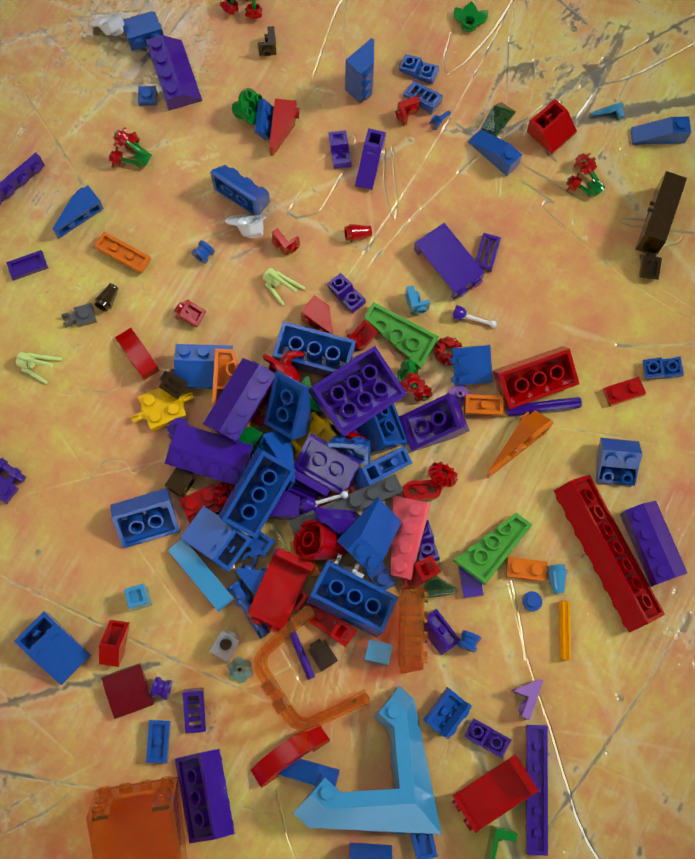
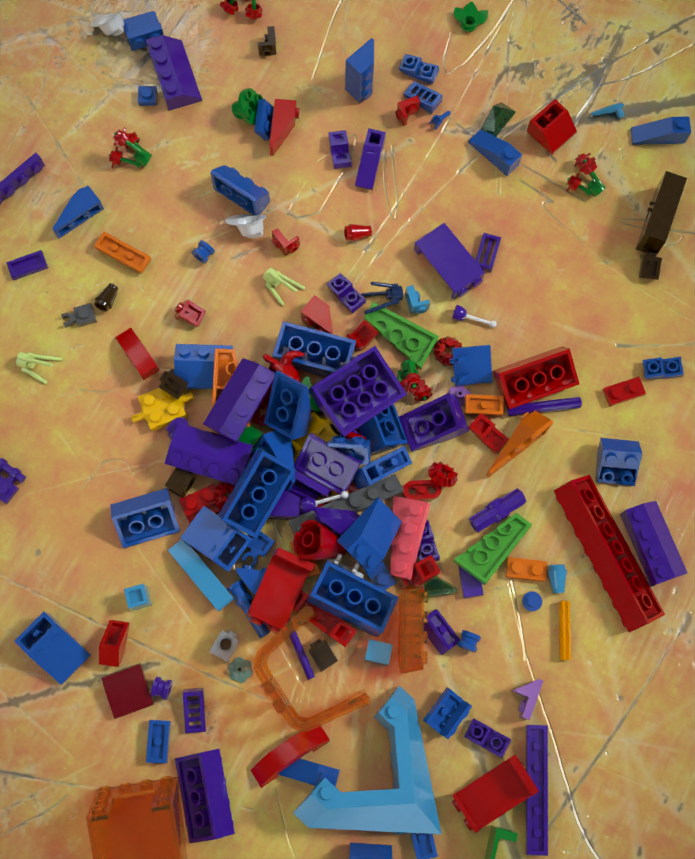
(393, 293): none -> dark blue plant
(488, 434): none -> red slope
(497, 510): none -> dark purple piece

